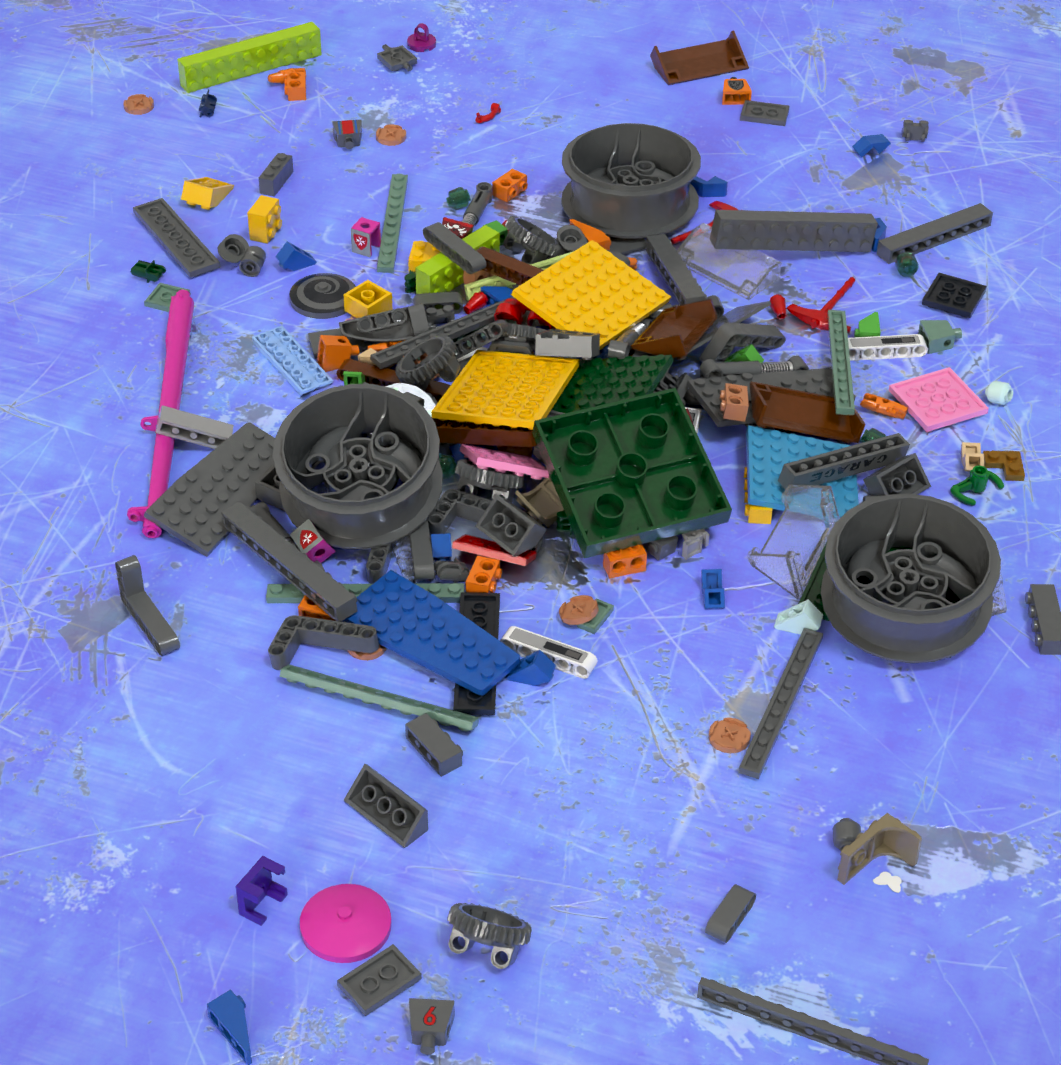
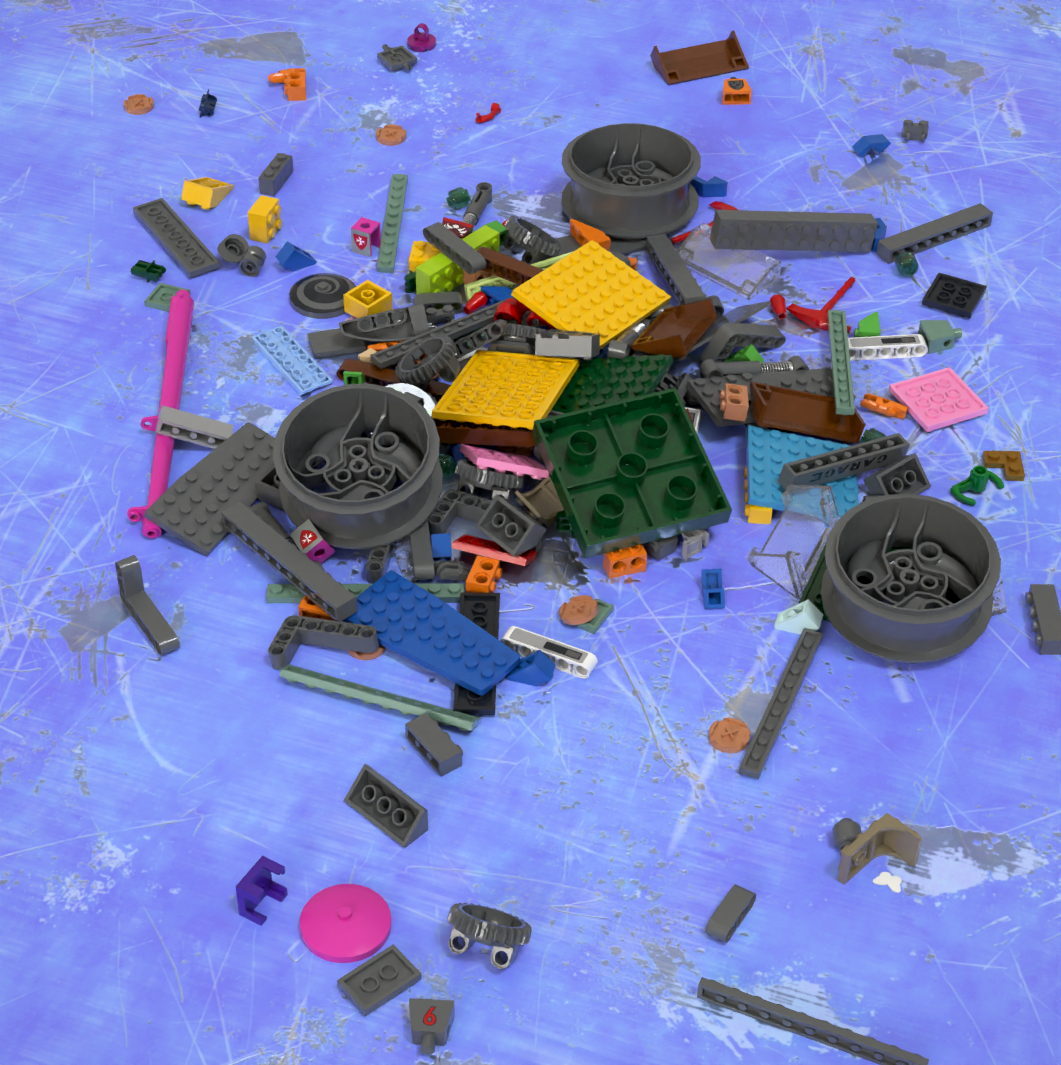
(229, 1017): blue slope -> none
(249, 57): lime brick -> none
(334, 351): orange torso -> none
(347, 133): dark grey torso -> none
(509, 185): orange brick -> none
(571, 238): dark grey piece -> none
(764, 113): dark grey tile -> none
(971, 455): tan slope -> none
(999, 392): light aqua head -> none

